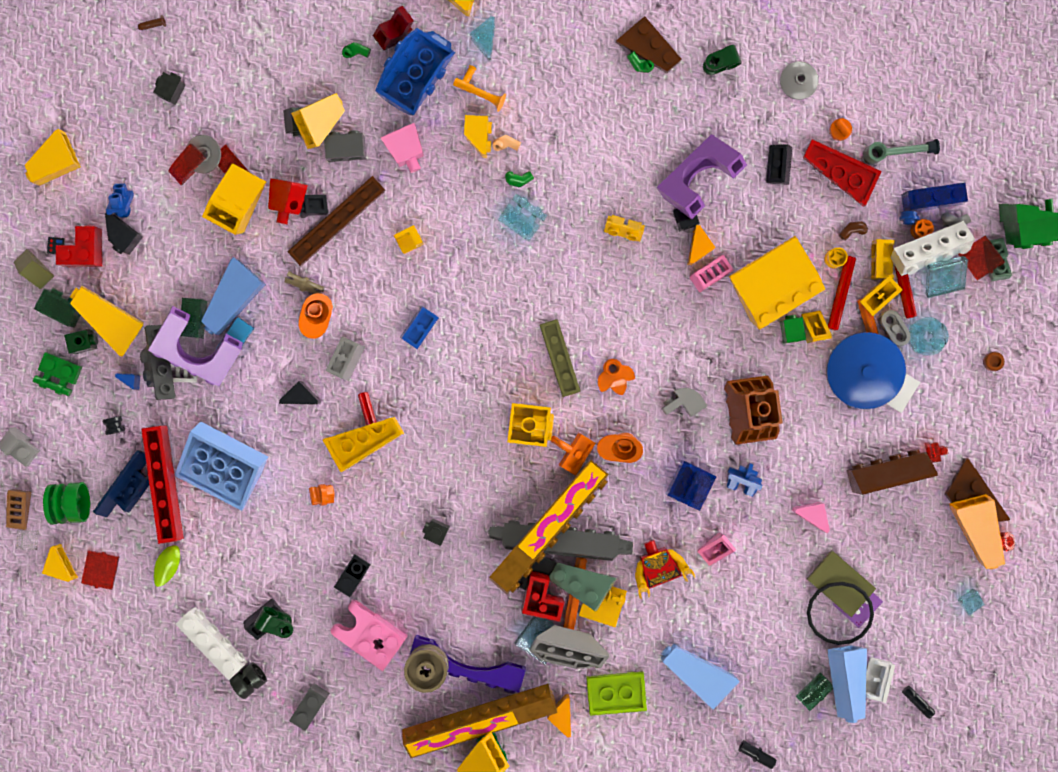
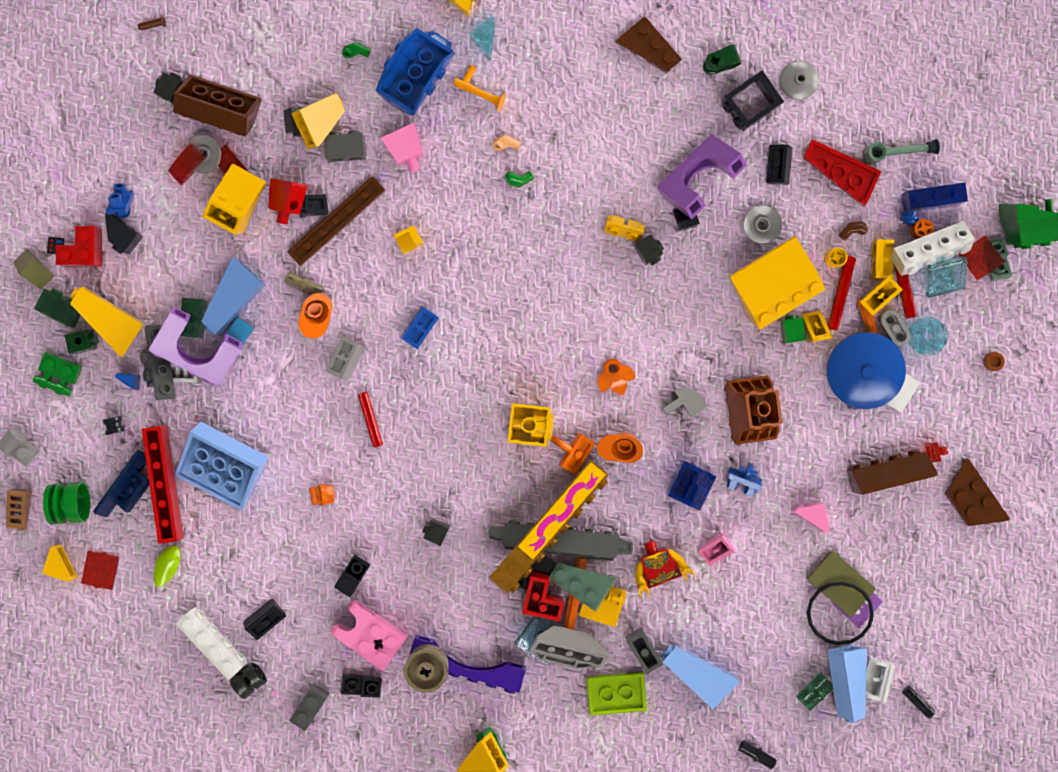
(52, 159): yellow slope -> none
(216, 105): none -> reddish brown slope
(273, 621): dark green piece -> none
(300, 395): black slope -> none
(360, 443): yellow wing -> none
(361, 685): none -> black slope
(394, 30): dark red brick -> none
(476, 133): yellow slope -> none
(479, 721): pearl gold brick -> none
(520, 223): clear light blue plate -> none
(560, 358): olive tile -> none
(562, 718): light orange slope -> none
(640, 65): green arm -> none
(643, 650): none -> dark grey brick
(649, 250): none -> pearl dark grey brick
(700, 245): light orange slope -> none
(701, 280): bright pink slope -> none
(768, 91): none -> black window
(771, 220): none -> light grey dish
(840, 129): orange piece -> none
(949, 220): light grey arm -> none
(971, 601): clear light blue slope -> none
(981, 528): light orange slope -> none
(1008, 541): clear red tile -> none

